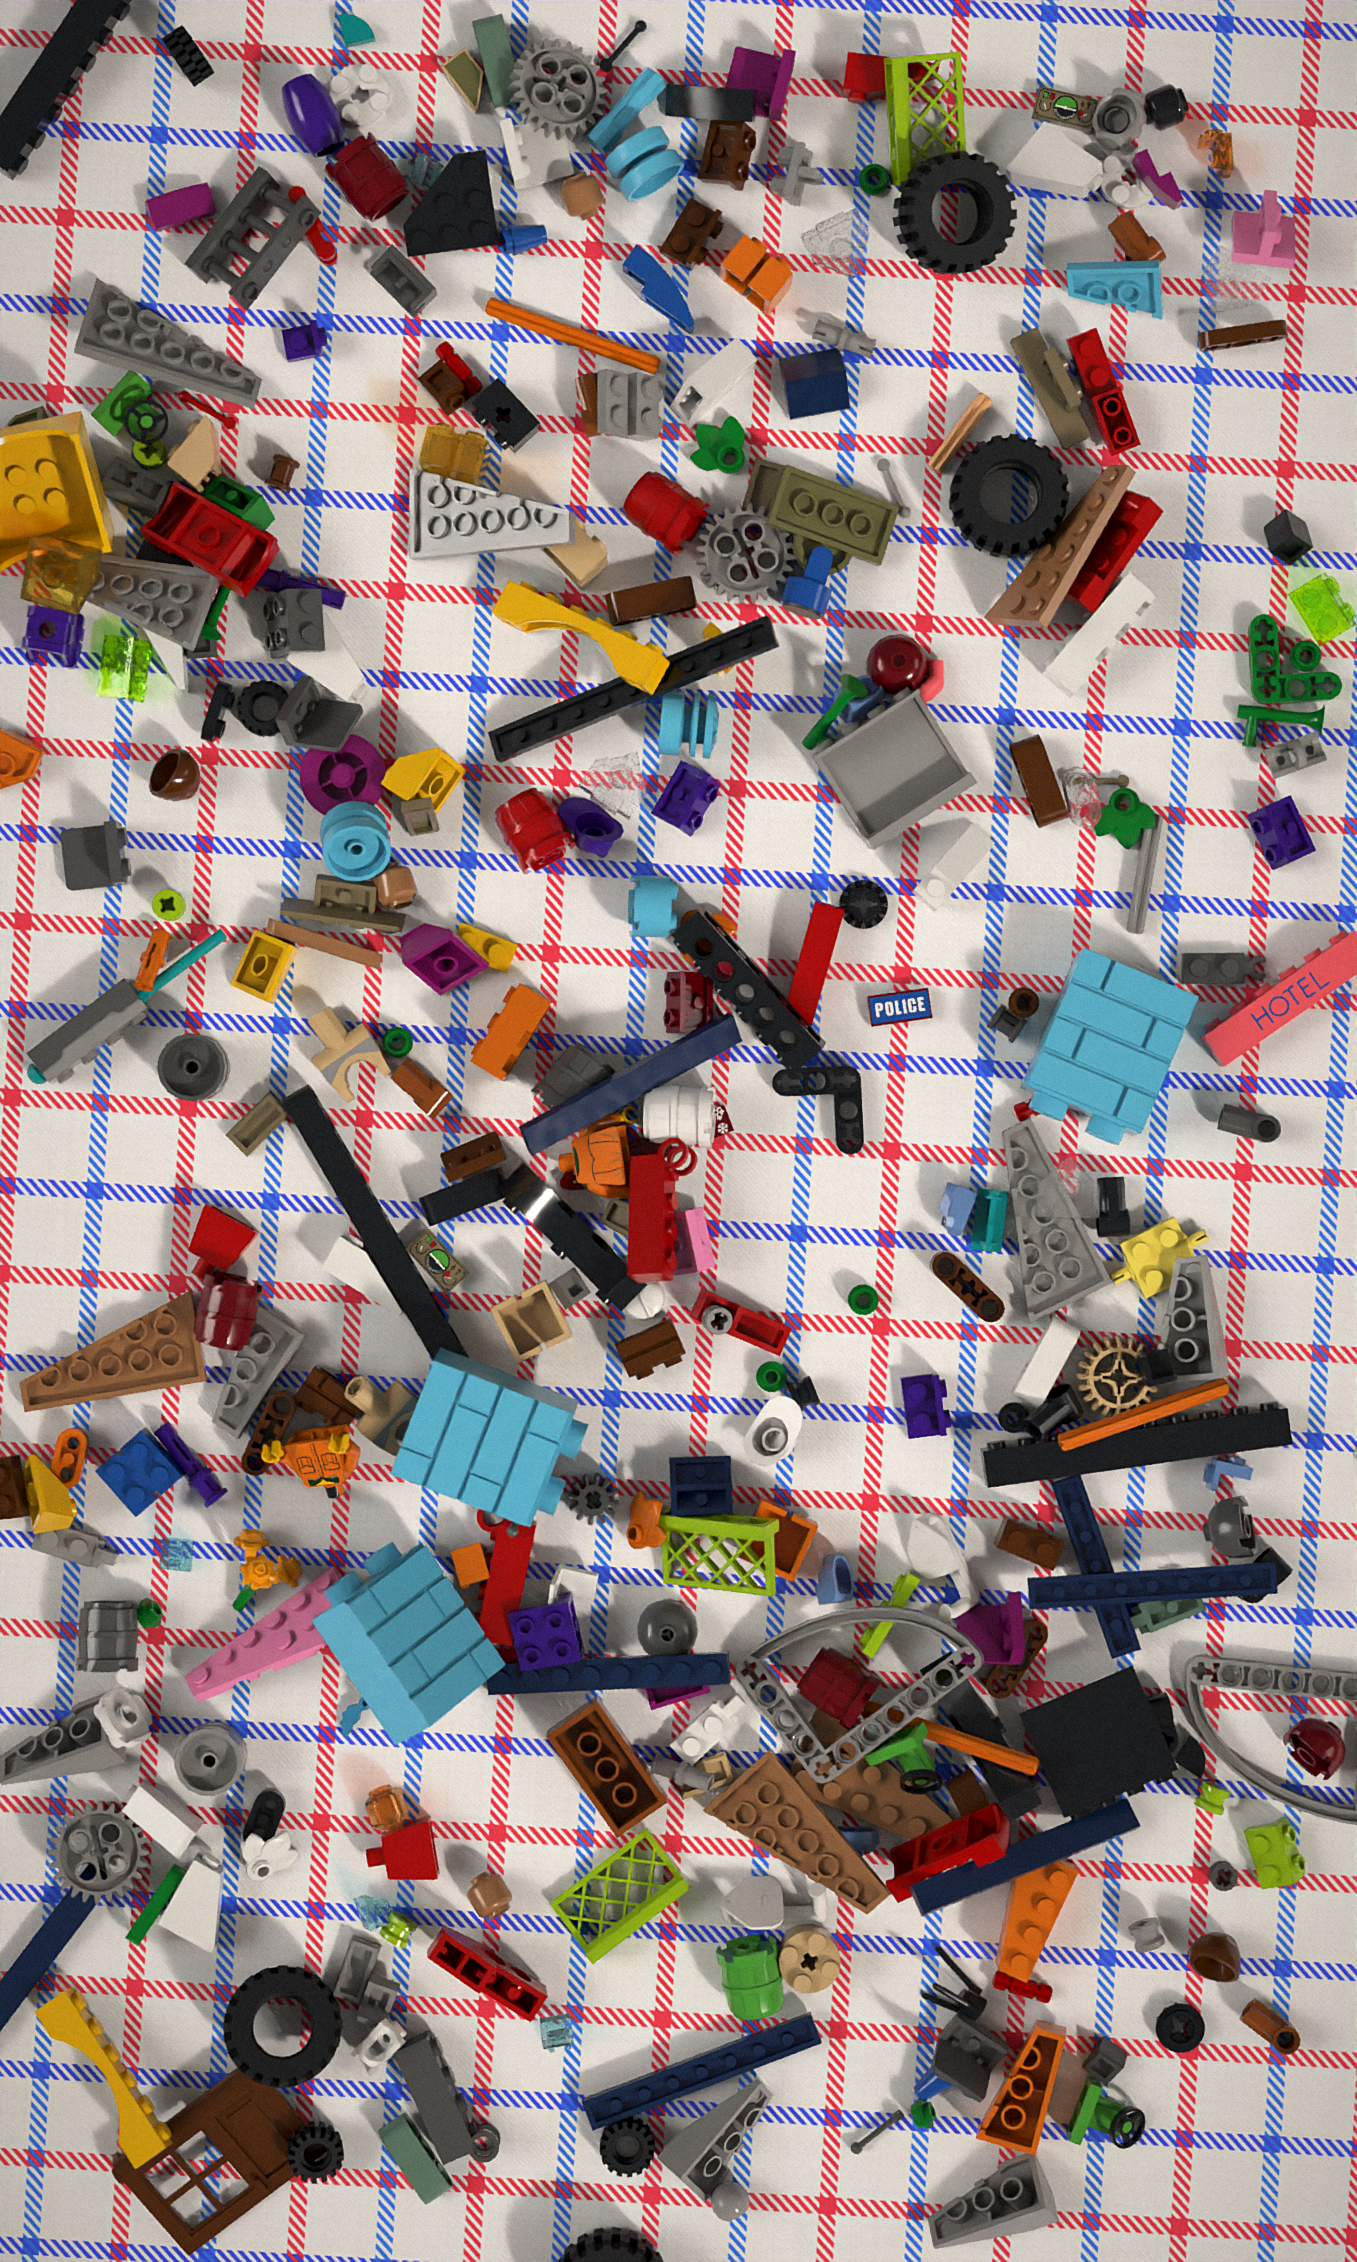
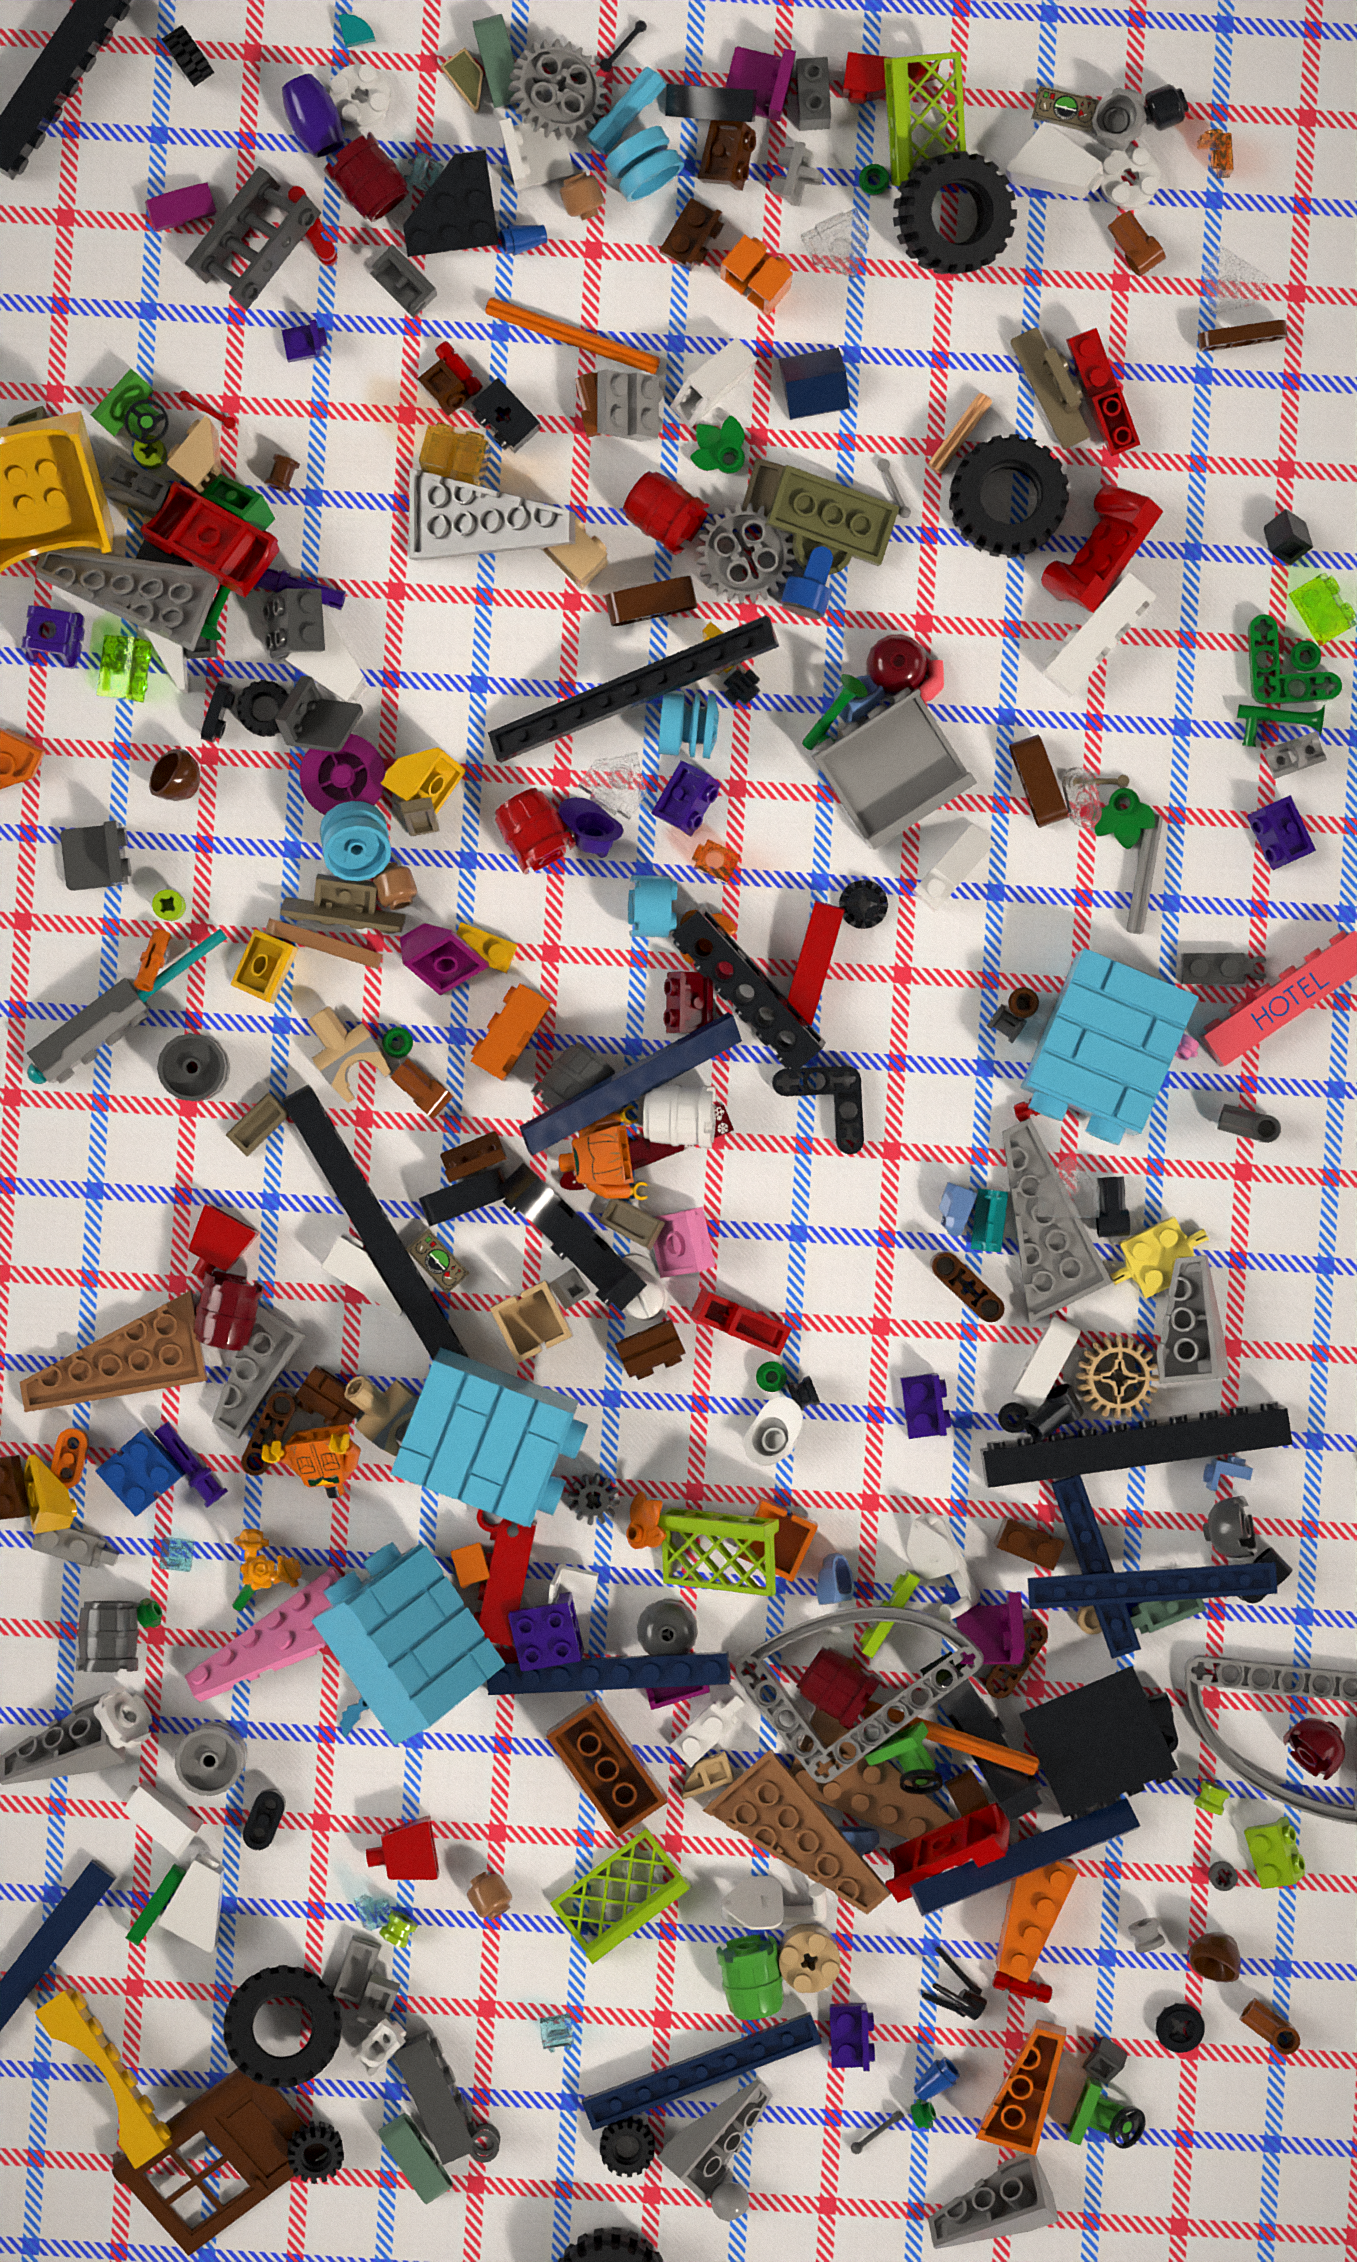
(59, 573): clear yellow slope -> none
(69, 1859): light grey gear -> none
(152, 346): light grey wing -> none
(267, 1857): white plate -> none
(386, 1808): clear orange head -> none
(487, 1972): red brick -> none
(531, 612): yellow arch -> none
(653, 1212): red hinge -> none
(658, 288): blue slope -> none
(682, 1773): light grey pin -> none
(701, 1486): dark blue slope -> none
(721, 874): none -> clear orange brick
(725, 1323): light grey bush -> none
(741, 686): none -> black gear
(813, 93): none -> dark grey brick
(844, 339): light grey pin -> none
(850, 2035): none -> dark purple bracket
(863, 1309): green plate -> none
(899, 1007): tile -> none
(967, 2056): dark grey bracket -> none
(1050, 573): medium nougat wing -> none
(1088, 1620): none -> tan tile
(1122, 283): medium azure wing -> none
(1143, 1414): orange axle -> none
(1156, 1367): black panel -> none
(1161, 187): magenta slope -> none
(1187, 1048): none -> bright pink plate
(1192, 1757): black tile -> none
(1264, 236): bright pink bracket -> none

